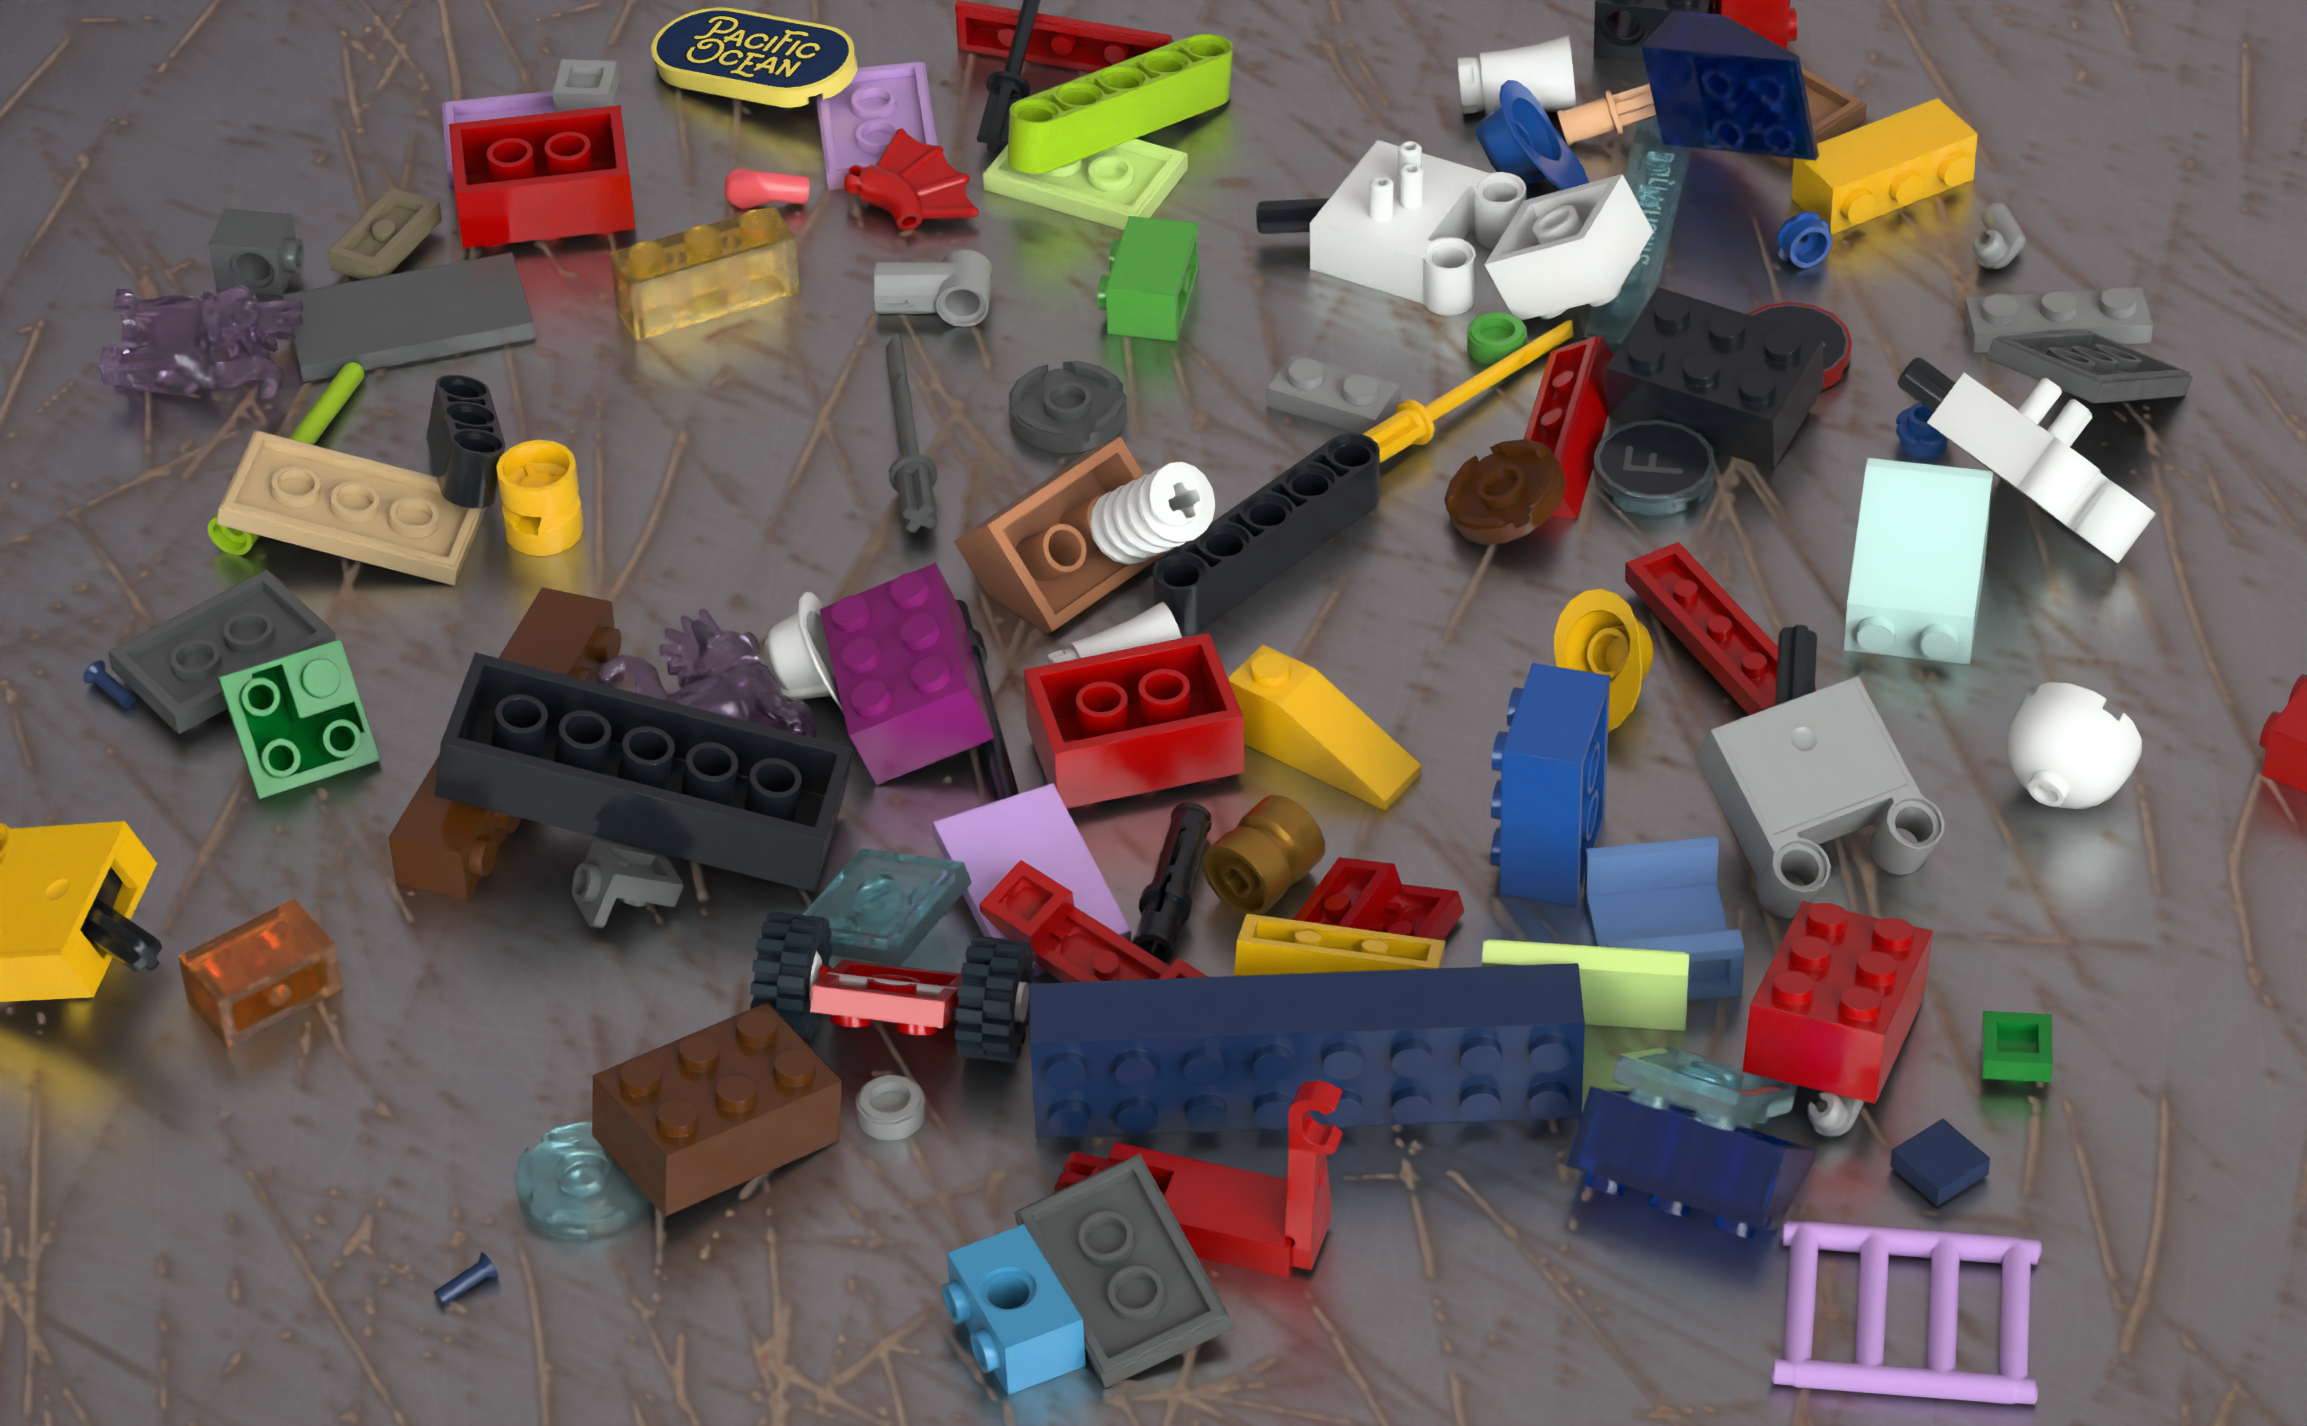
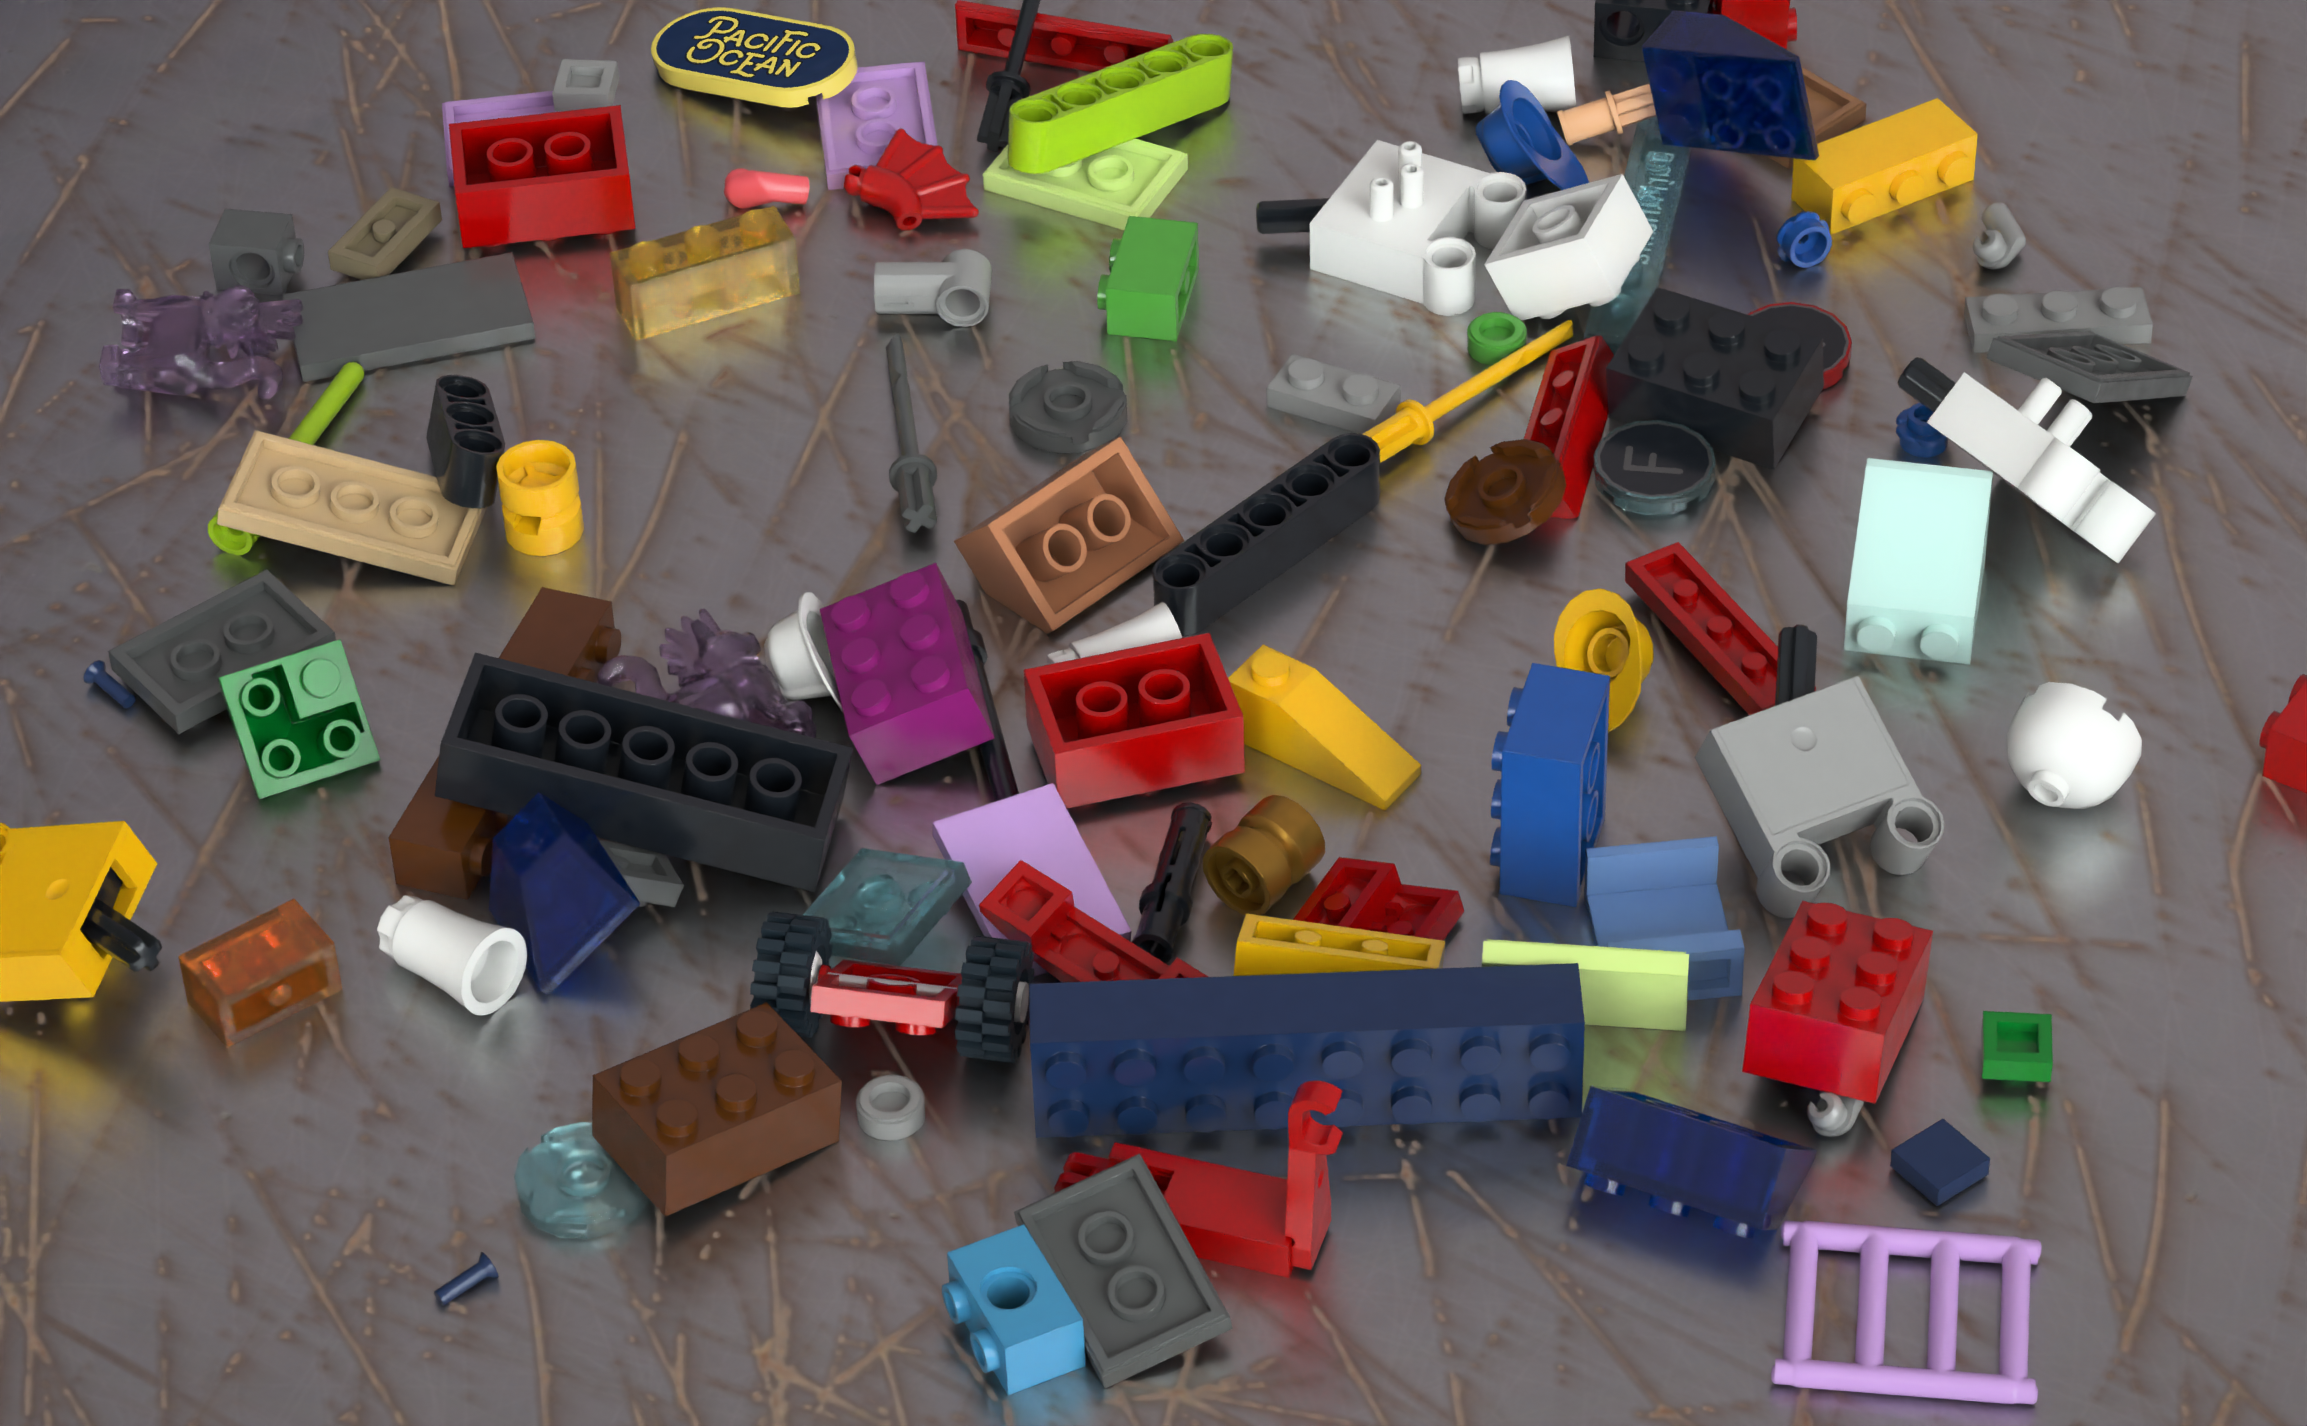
(456, 953): none -> white plant
(555, 889): none -> clear blue slope
(1153, 513): white piece -> none
(1716, 1089): clear light blue plate -> none

